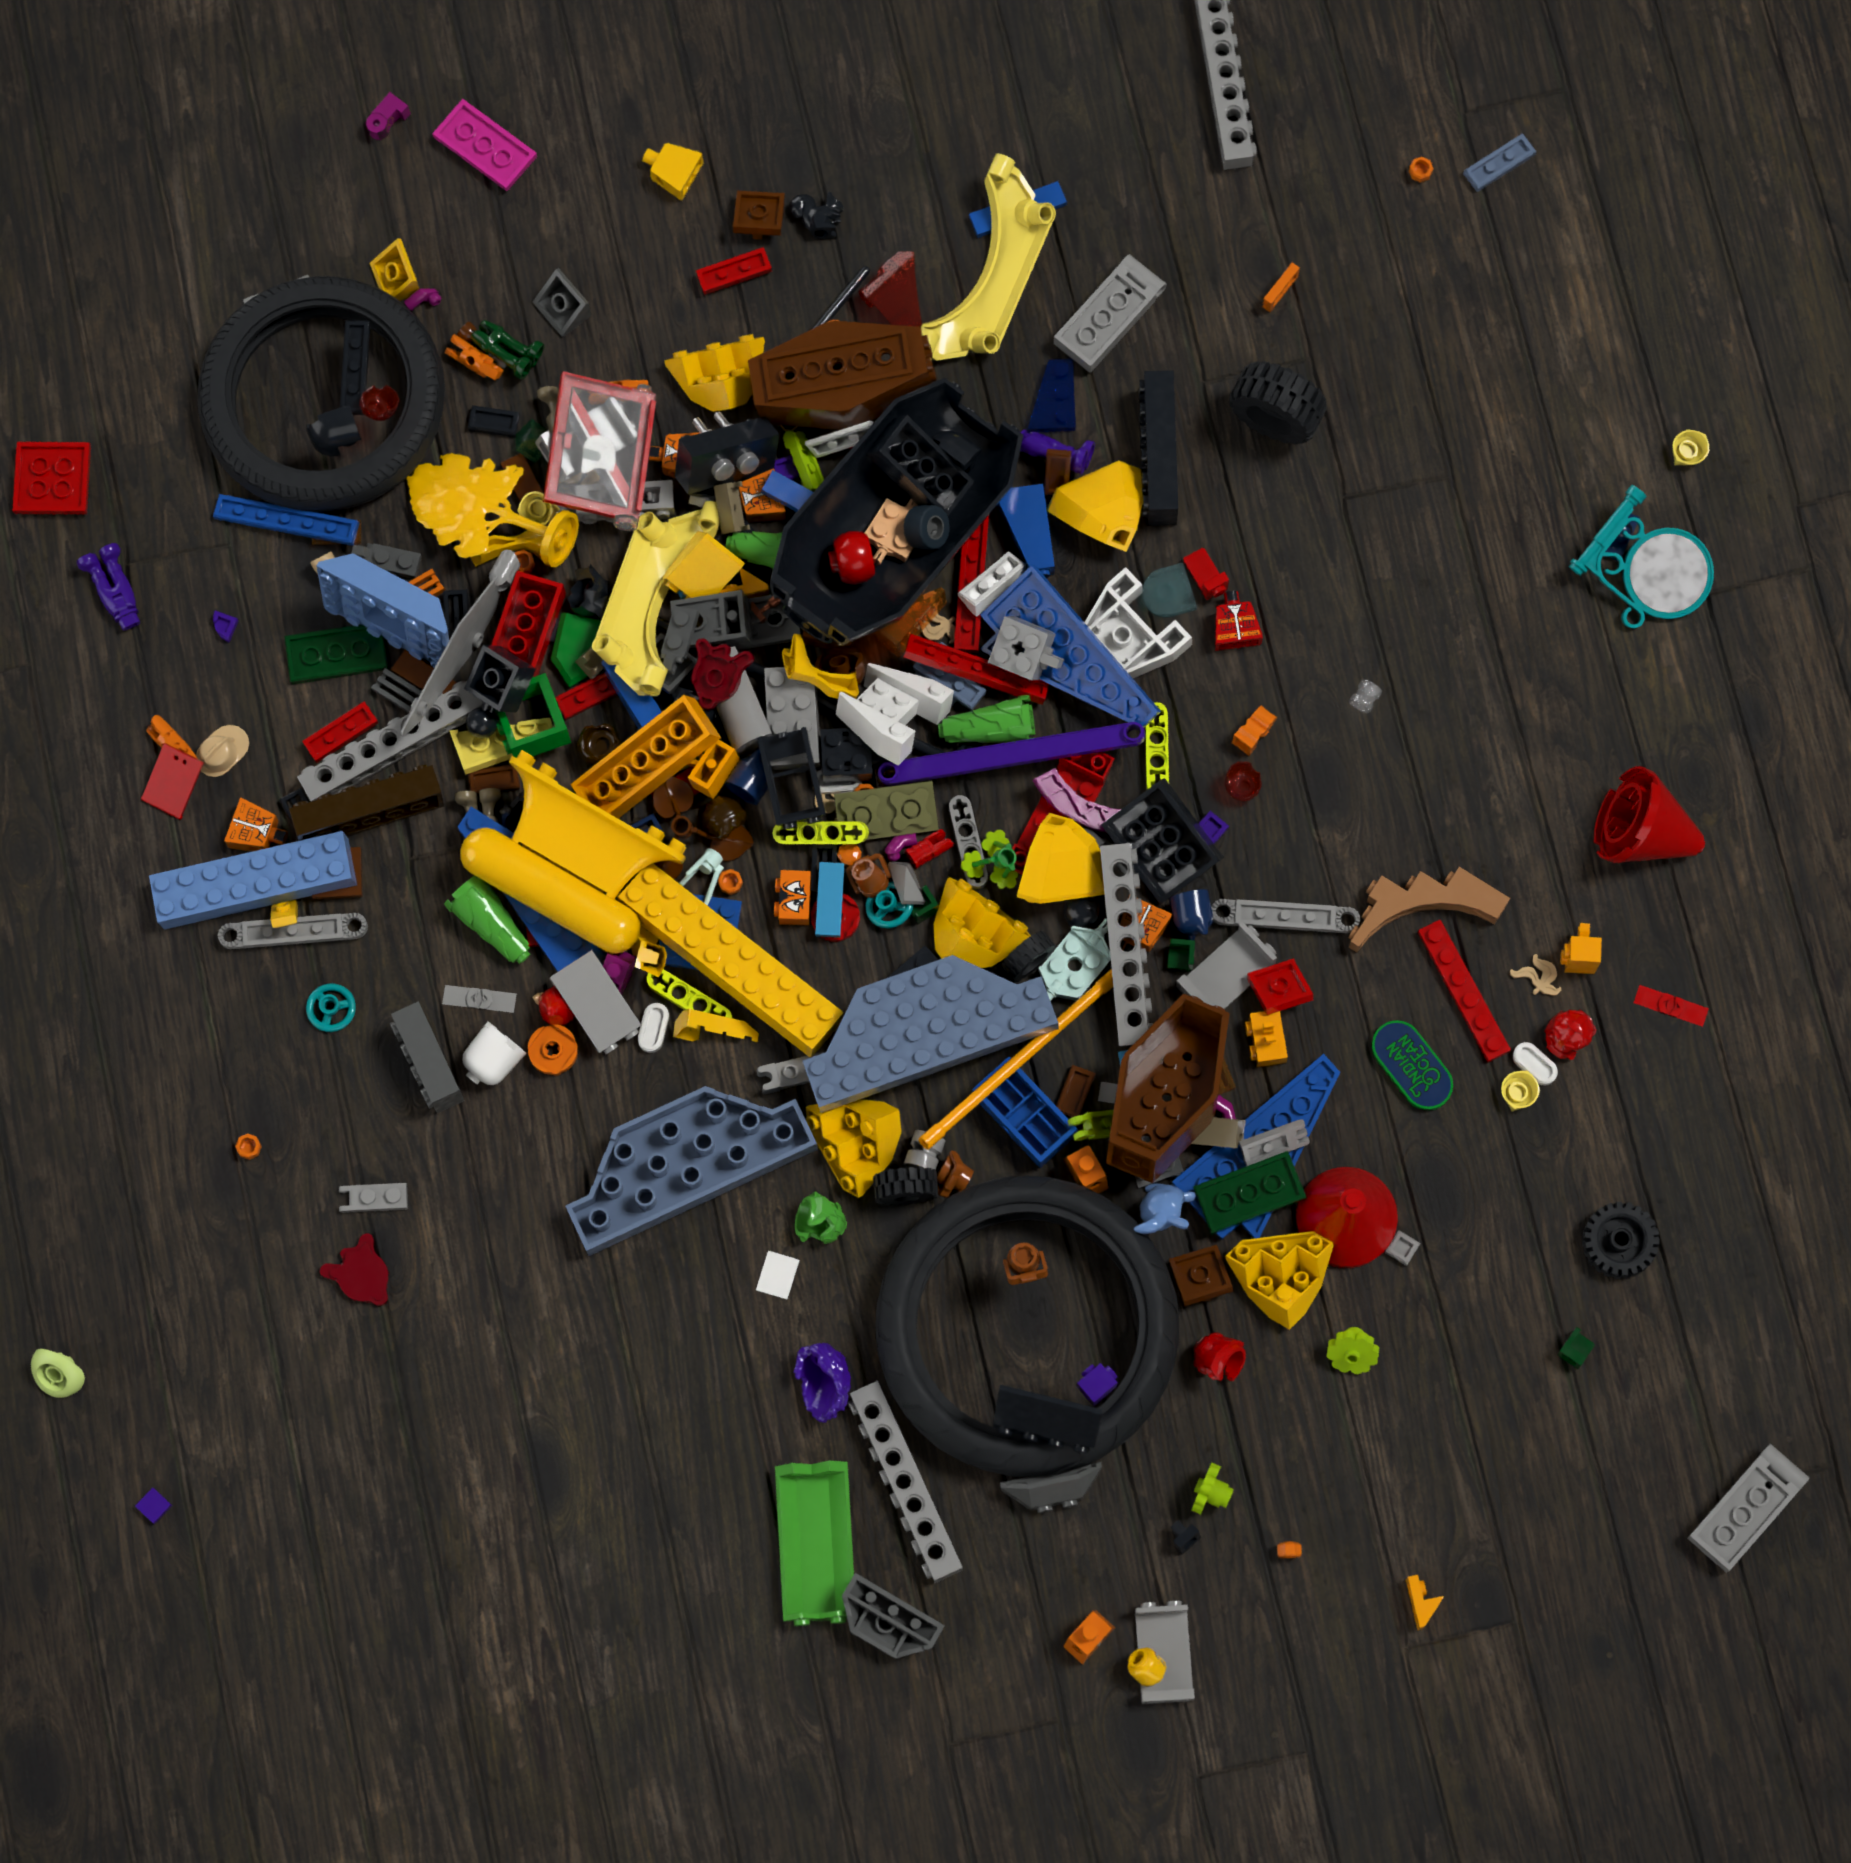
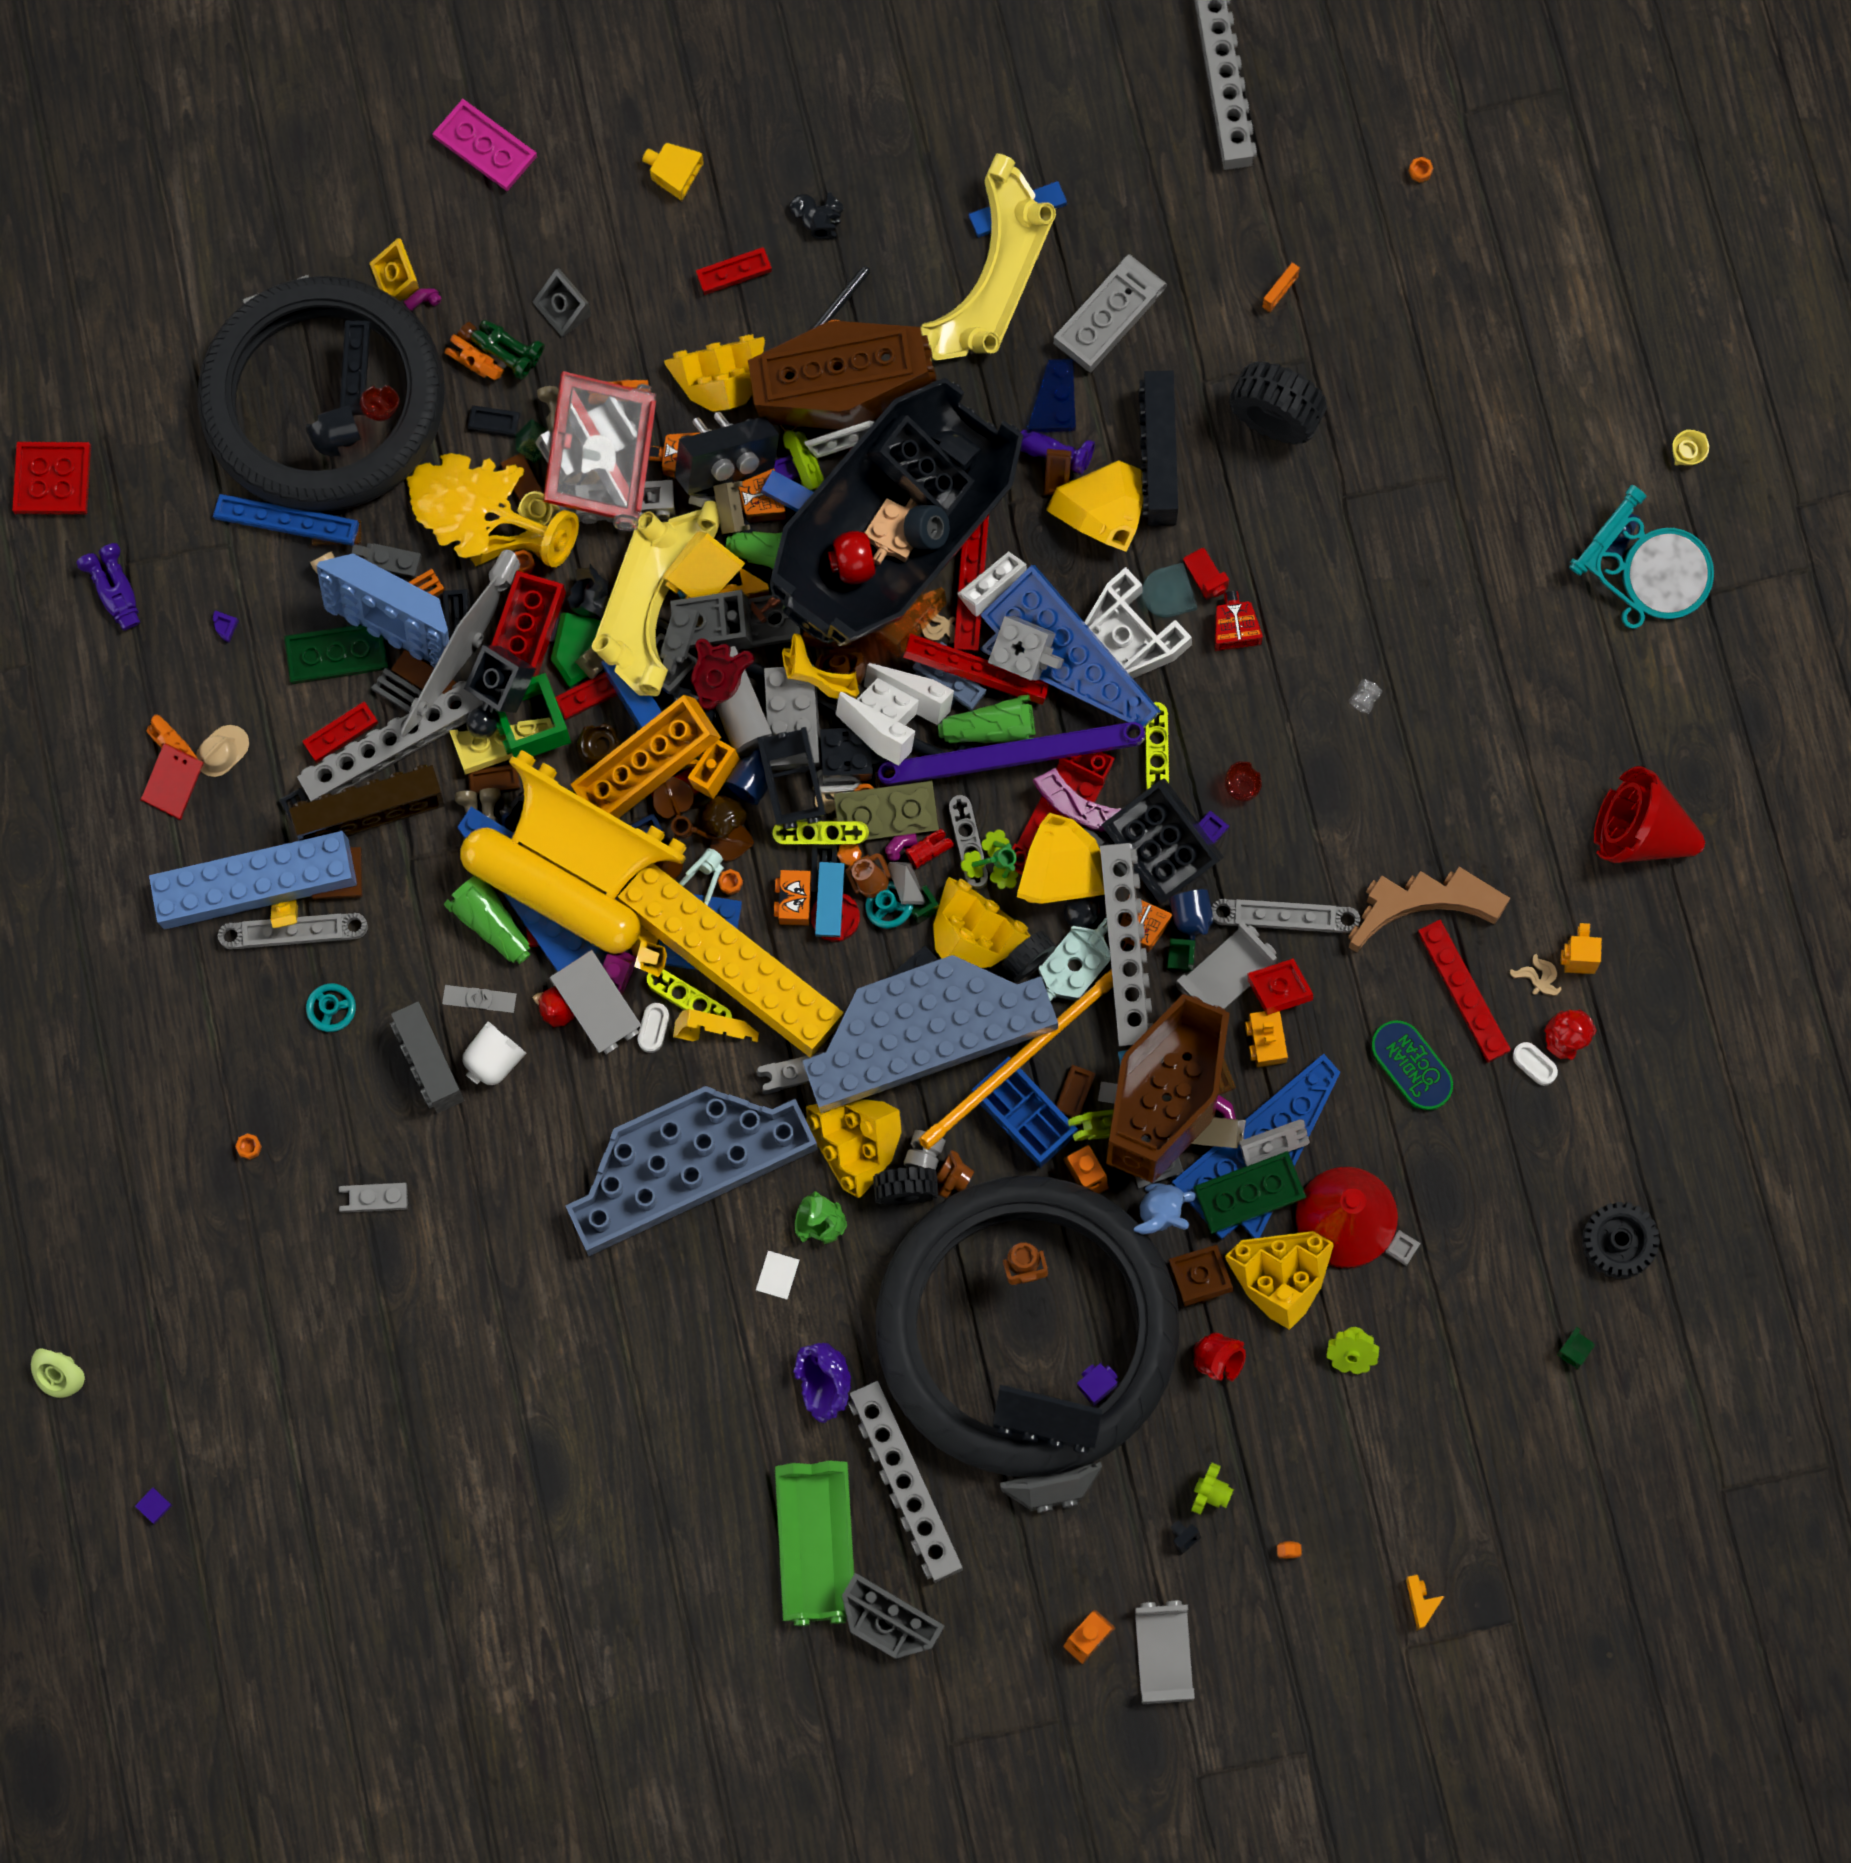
(253, 828): orange torso -> none
(361, 1273): dark red tile -> none
(386, 115): magenta leg -> none
(538, 1050): orange plate -> none
(758, 213): reddish brown hinge -> none
(895, 291): clear red panel -> none
(1028, 525): blue slope -> none
(1146, 1666): yellow head -> none
(1254, 728): orange leg -> none
(1499, 162): sand blue tile -> none
(1520, 1090): light yellow hat -> none
(1671, 1005): red piece -> none
(1748, 1508): light grey hinge -> none

